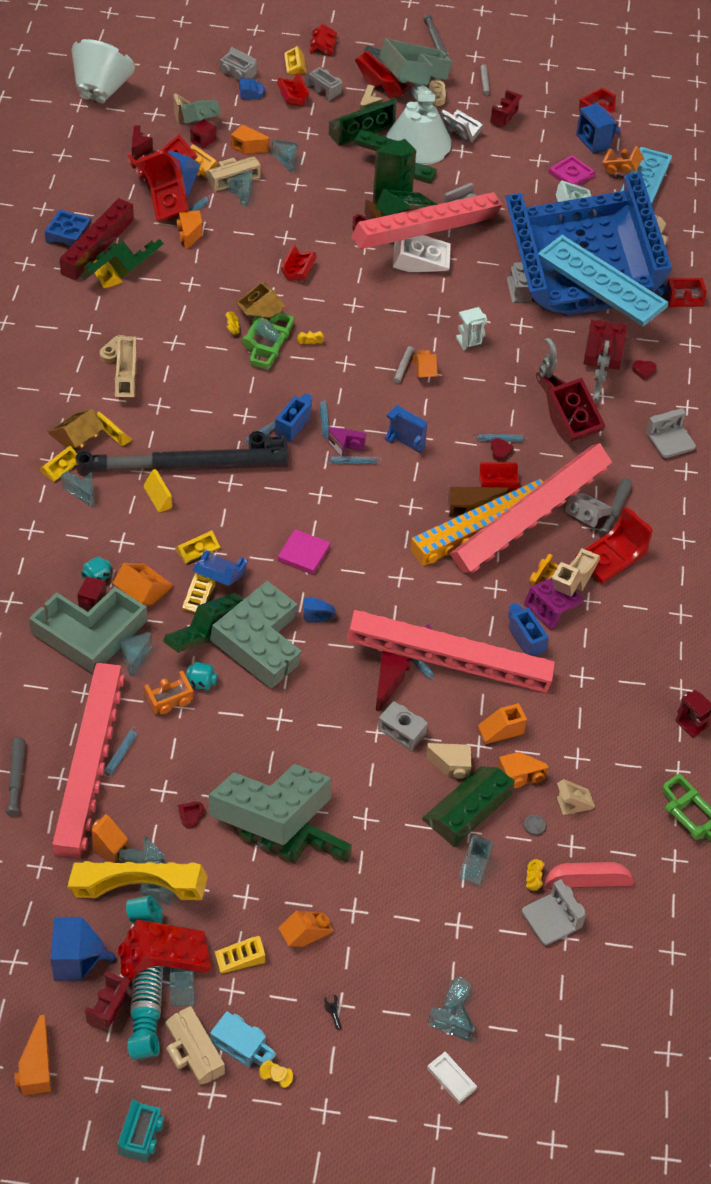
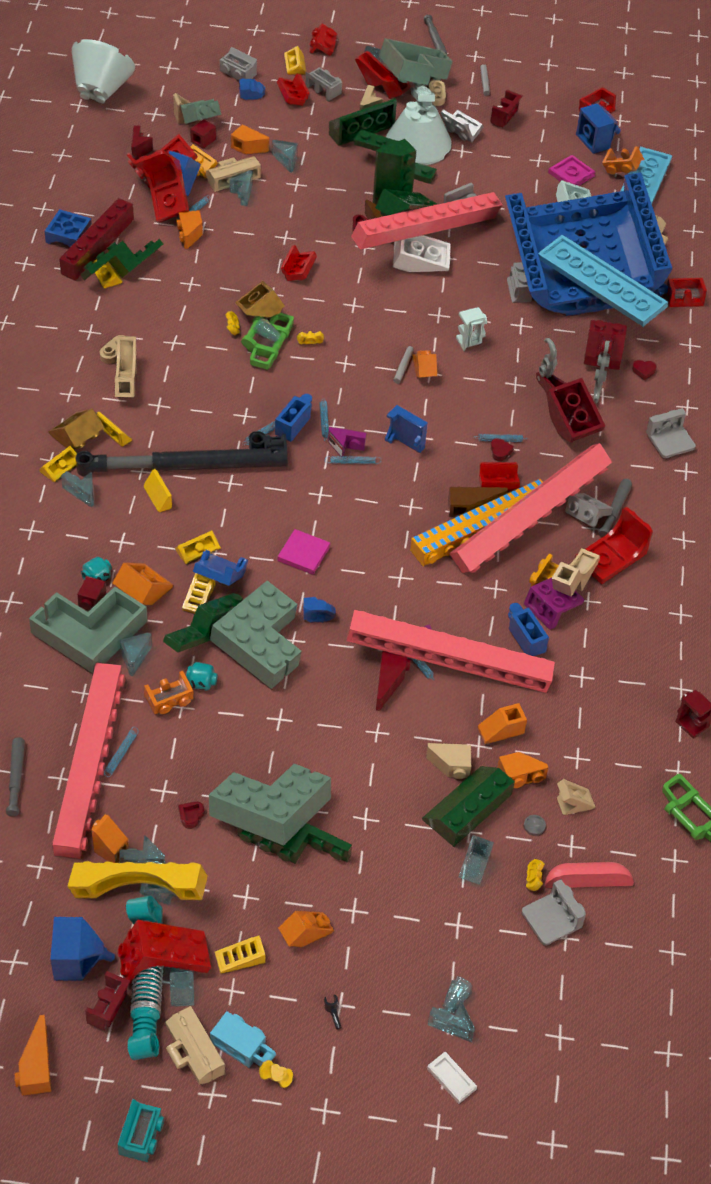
(406, 735): light grey brick -> none

